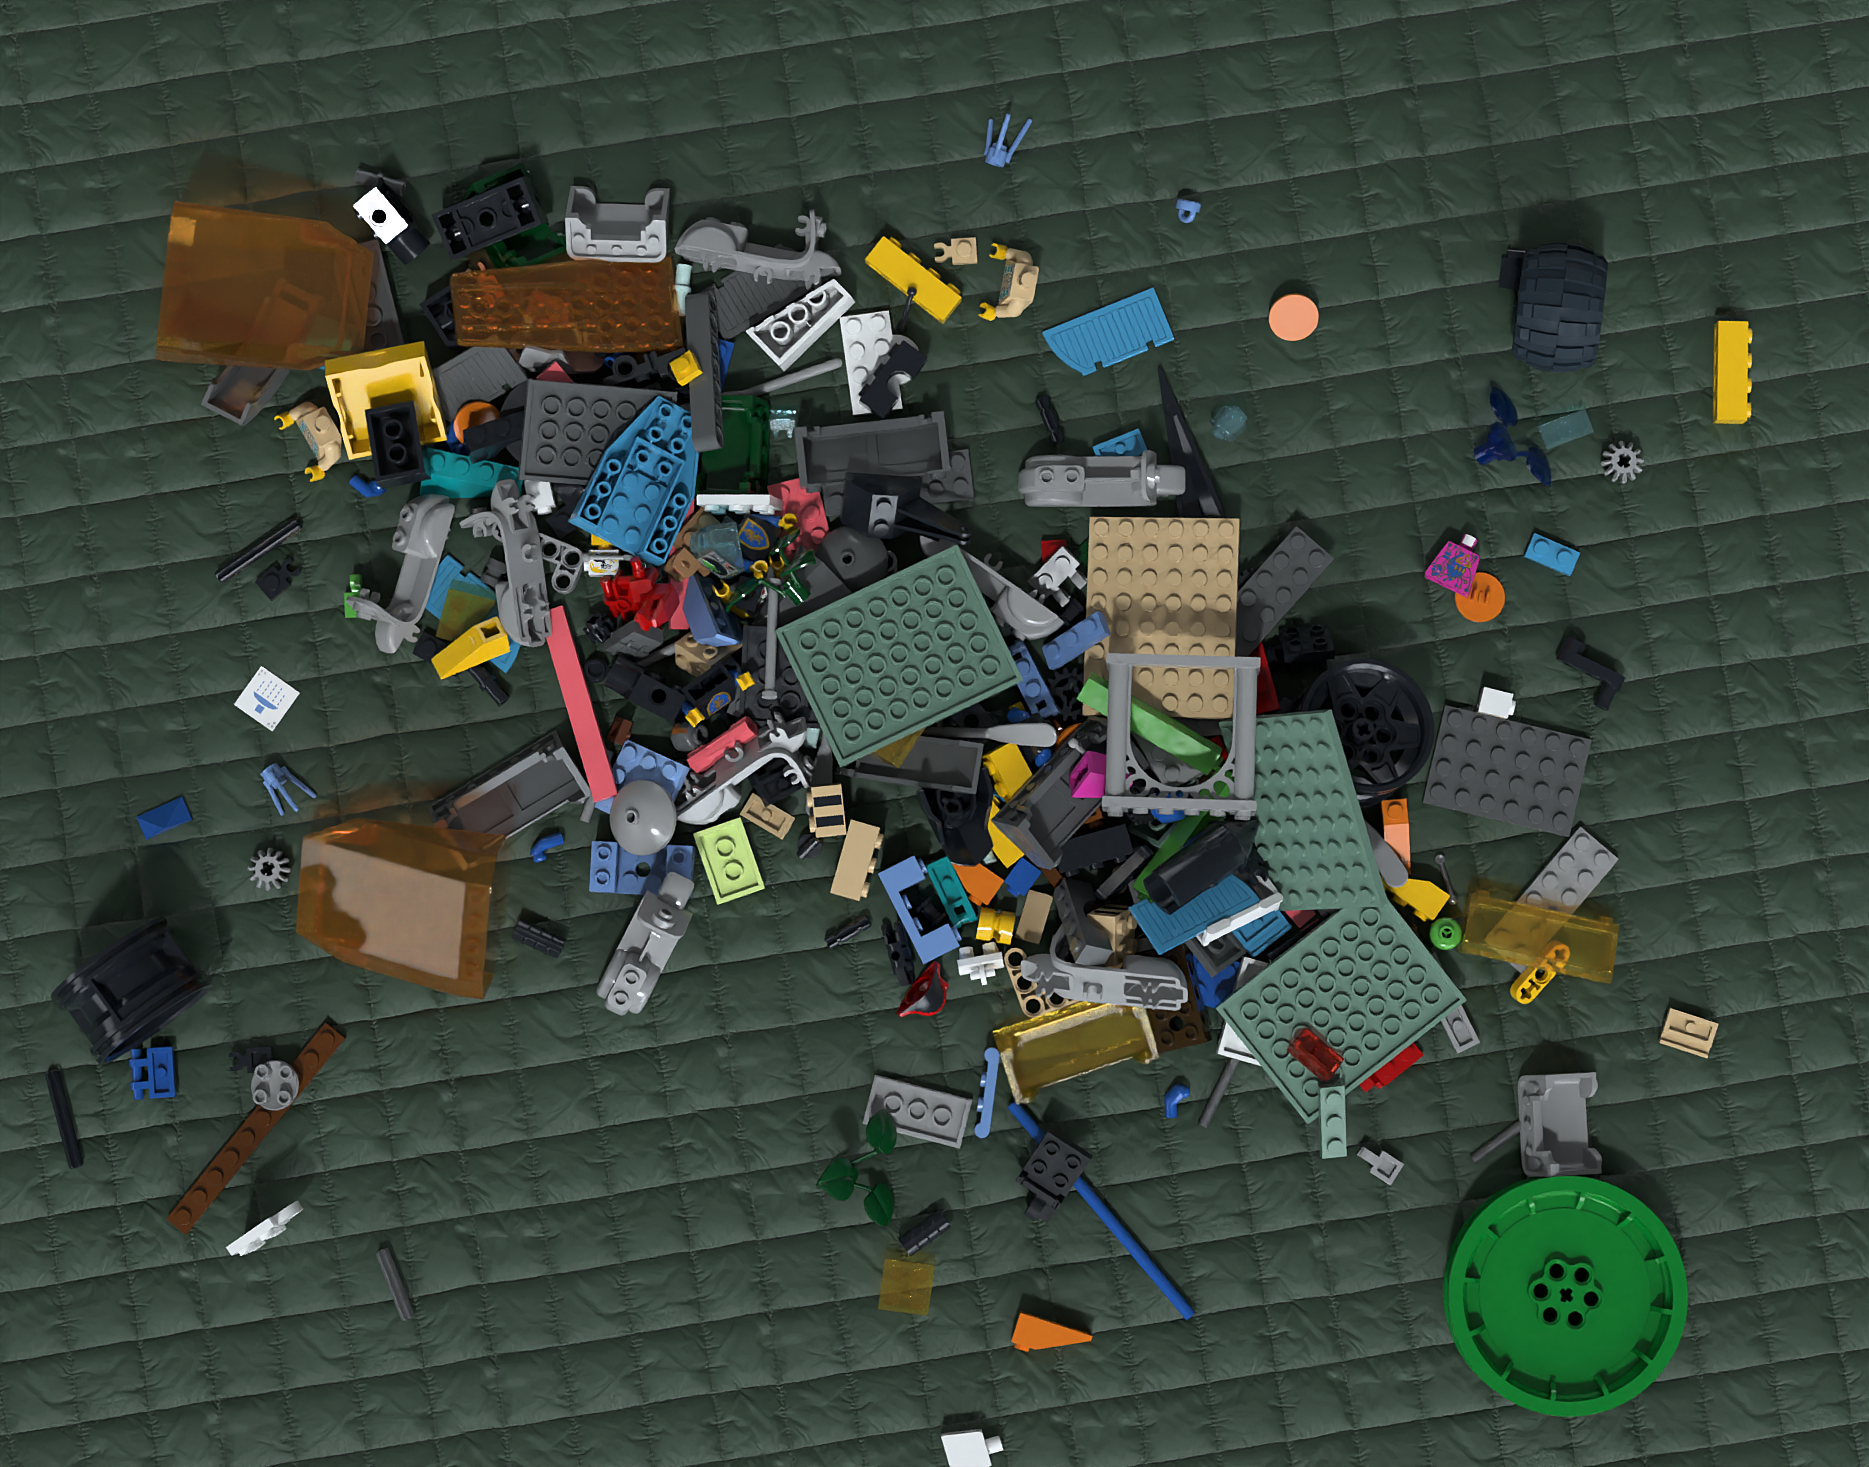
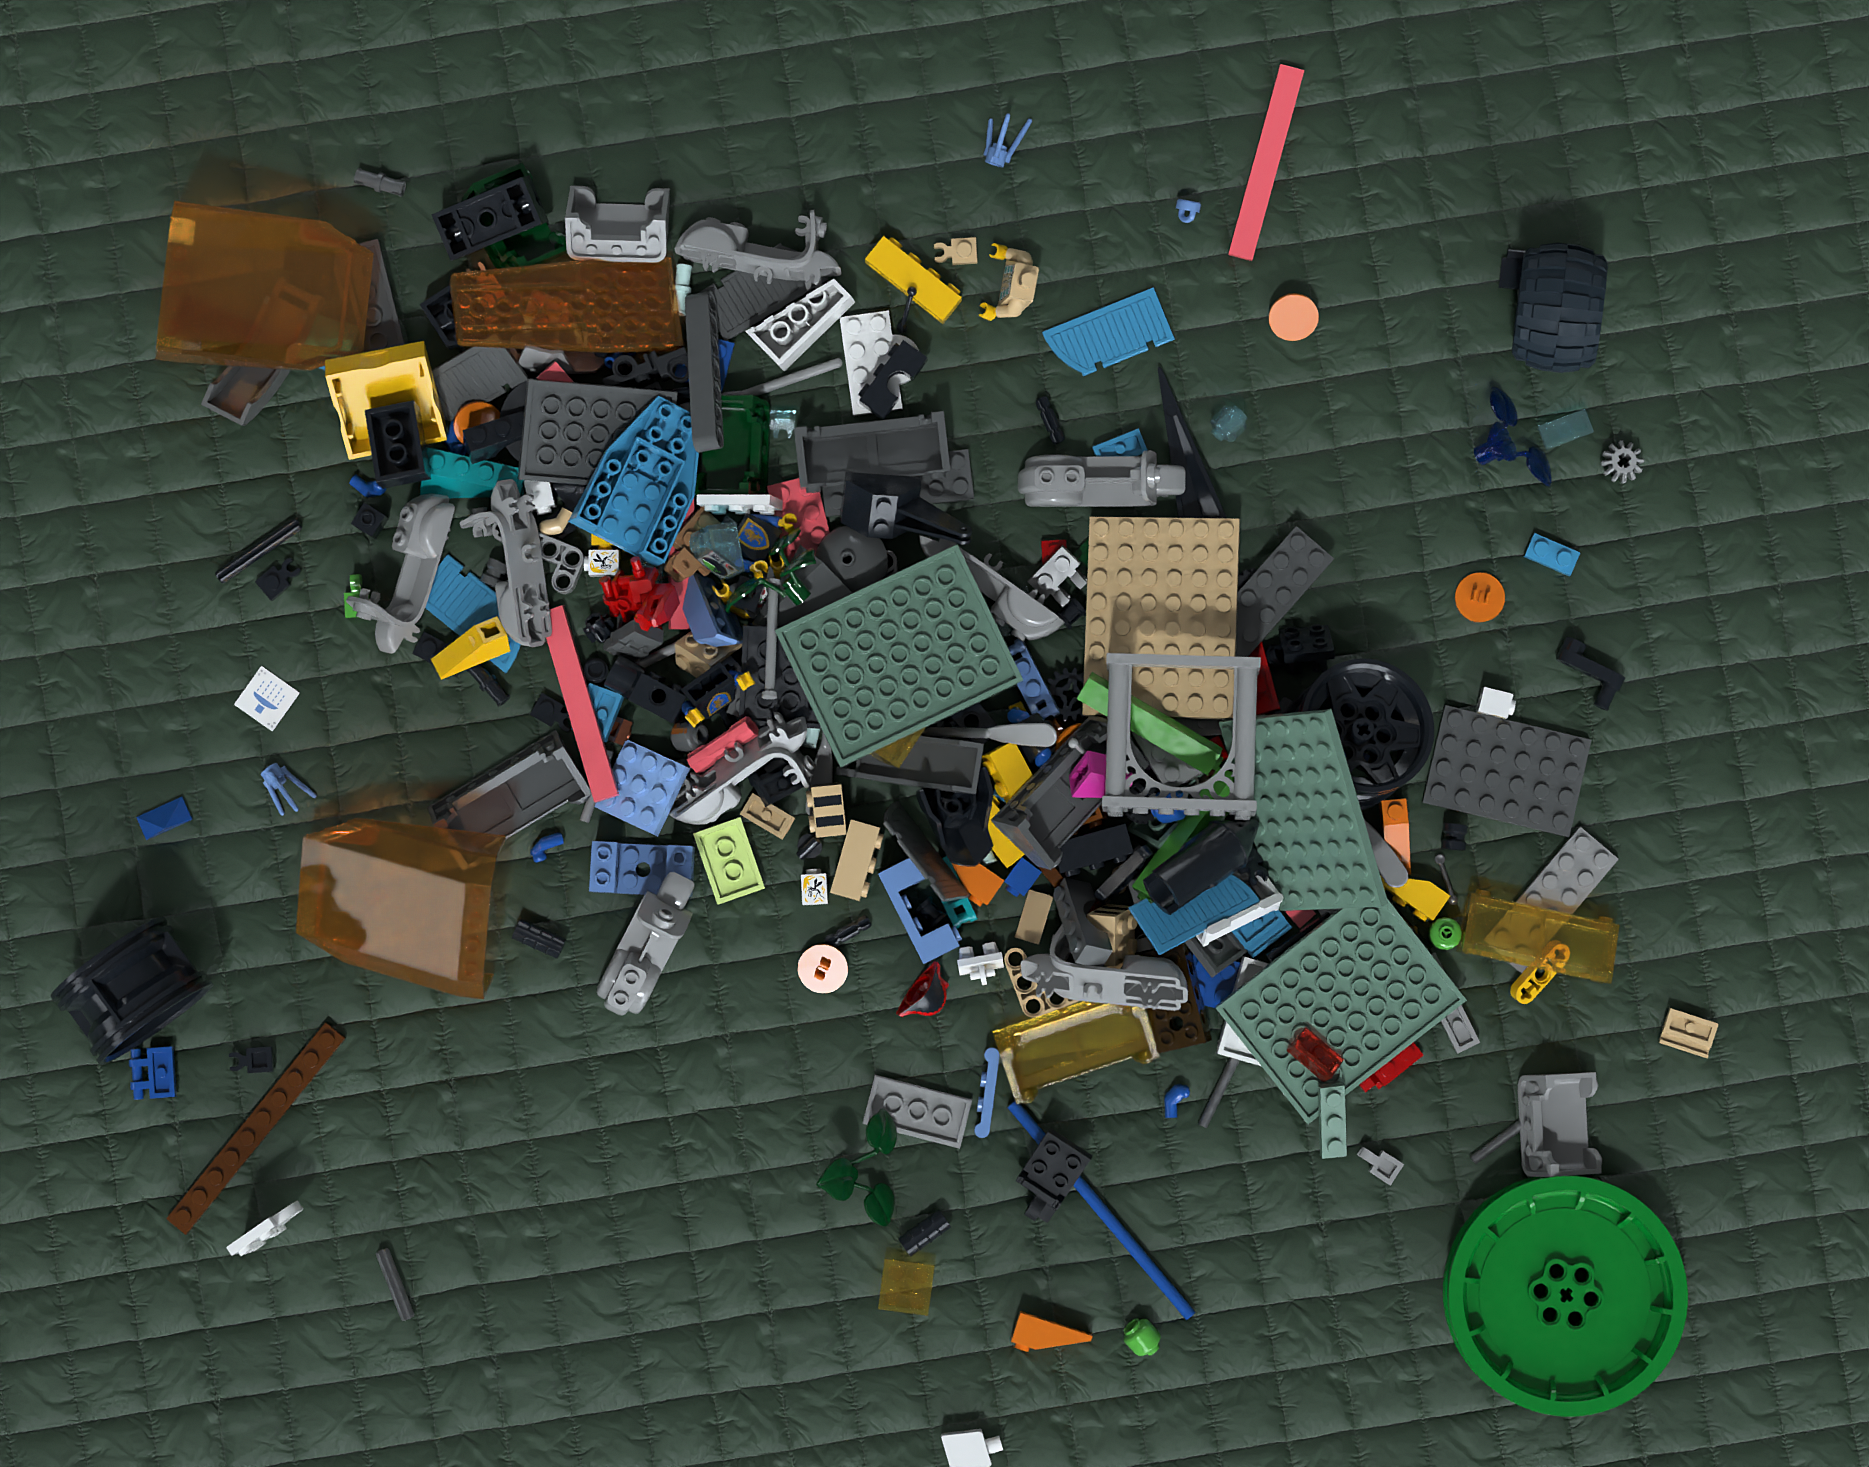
(64, 1120): black axle -> none
(260, 867): light grey gear -> none
(274, 1085): light grey dish -> none
(320, 434): tan torso -> none
(369, 521): none -> black brick
(396, 227): black brick -> none
(462, 613): clear yellow wing -> none
(549, 712): none -> black plate
(555, 525): none -> tan arm
(587, 557): light grey hinge -> none
(606, 707): none -> dark azure plate
(653, 817): light grey dish -> none
(686, 368): yellow plate -> none
(814, 887): none -> white brick
(822, 968): none -> piece
(899, 953): black hinge -> none
(923, 854): none -> dark grey piece
(995, 925): yellow wheel -> none
(1076, 640): medium blue plate -> none
(1142, 1337): none -> bright green head
(1266, 162): none -> coral tile
(1454, 830): none -> black wheel
(1455, 566): torso -> none
(1731, 372): yellow brick -> none

